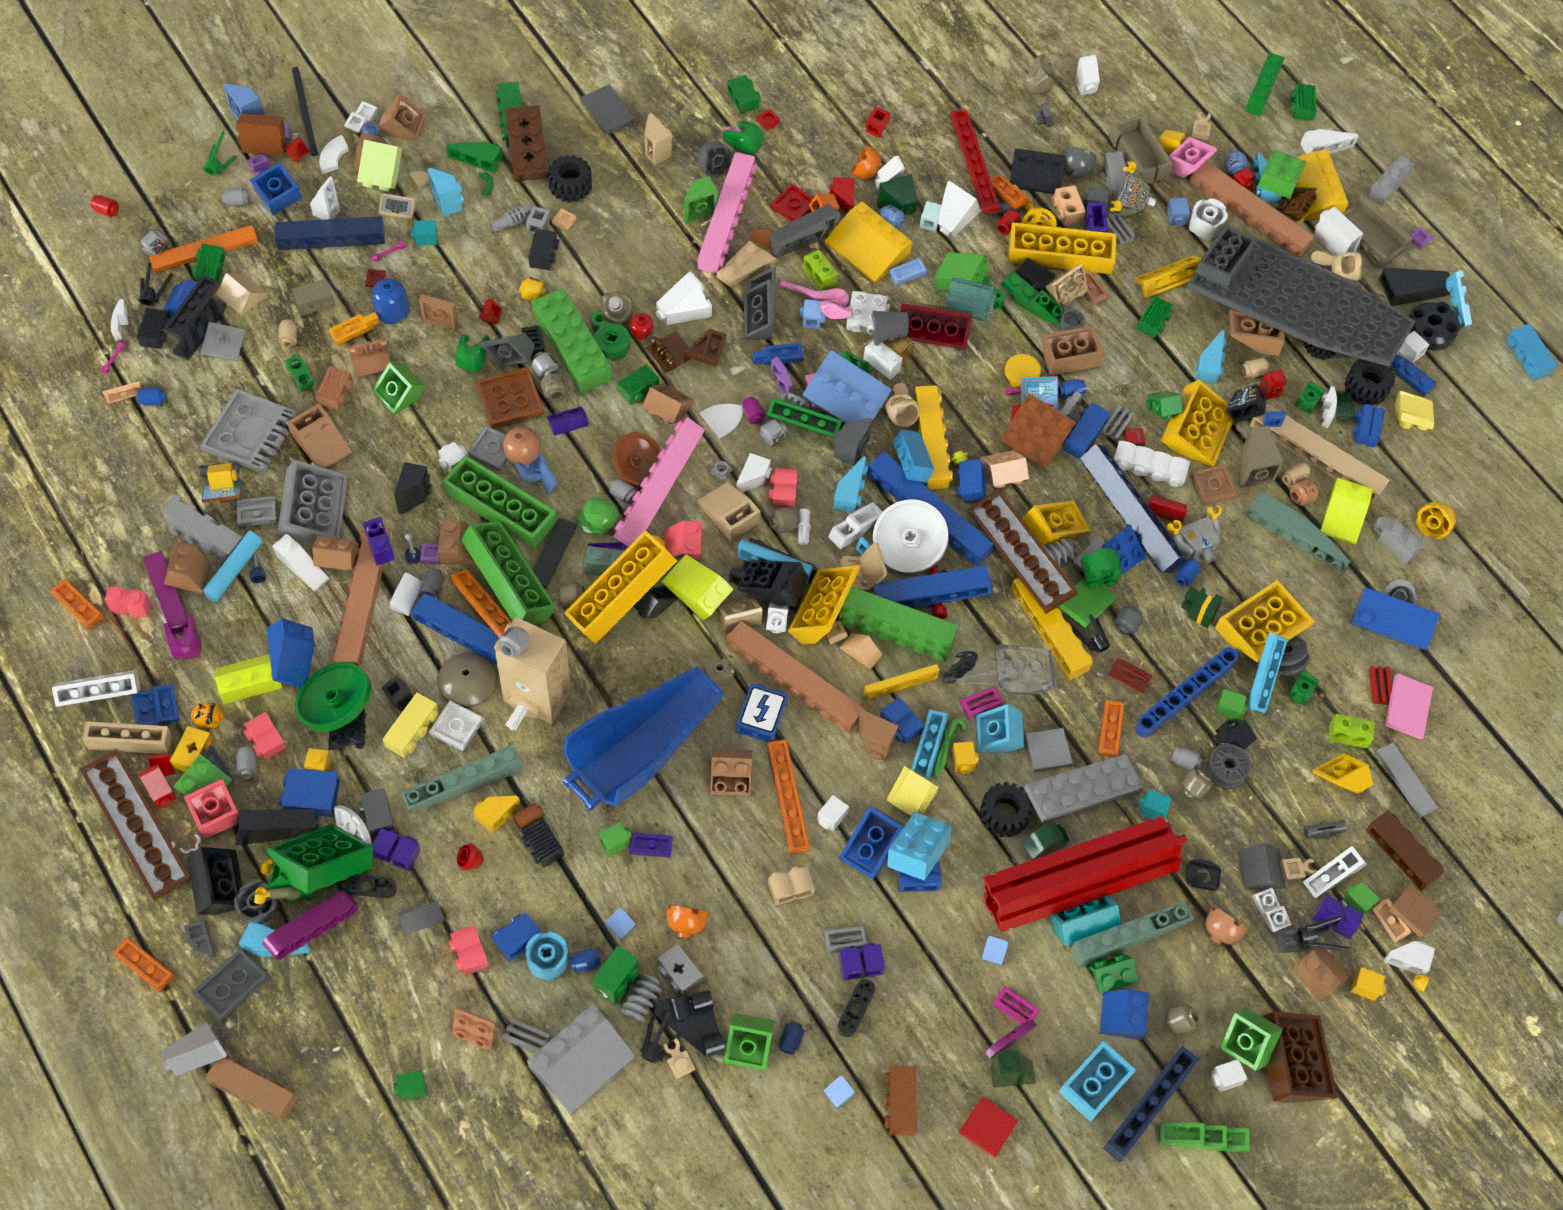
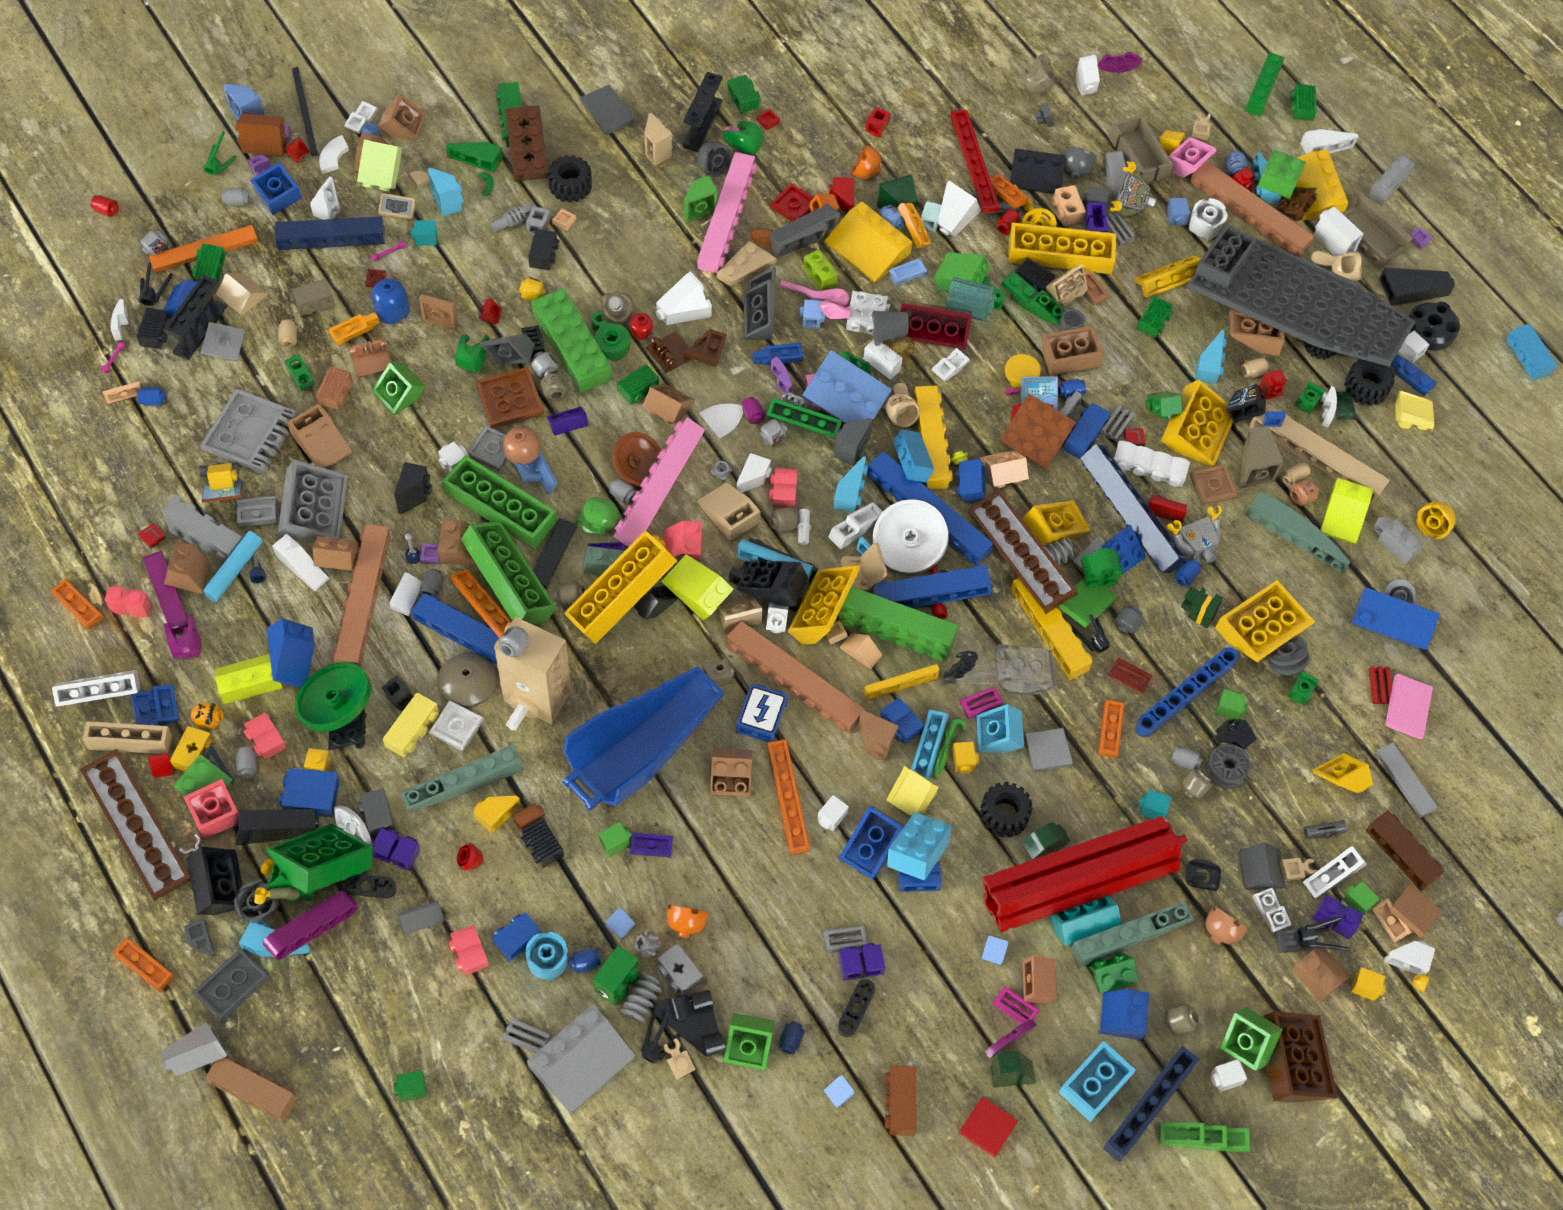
(151, 535): none -> red tile
(157, 786): slope -> none
(378, 541): dark purple slope -> none
(473, 1029): nougat hinge -> none
(647, 944): none -> light grey gear
(702, 112): none -> black fence
(791, 885): tan brick -> none
(892, 170): white slope -> none
(914, 225): none -> light orange hinge
(951, 365): none -> white slope
(1039, 980): none -> nougat brick
(1083, 787): light grey plate -> none
(1119, 63): none -> magenta tile
(1267, 673): medium azure brick -> none
(1351, 731): lime brick -> none
(1369, 425): blue brick -> none
(1457, 301): medium azure wing -> none

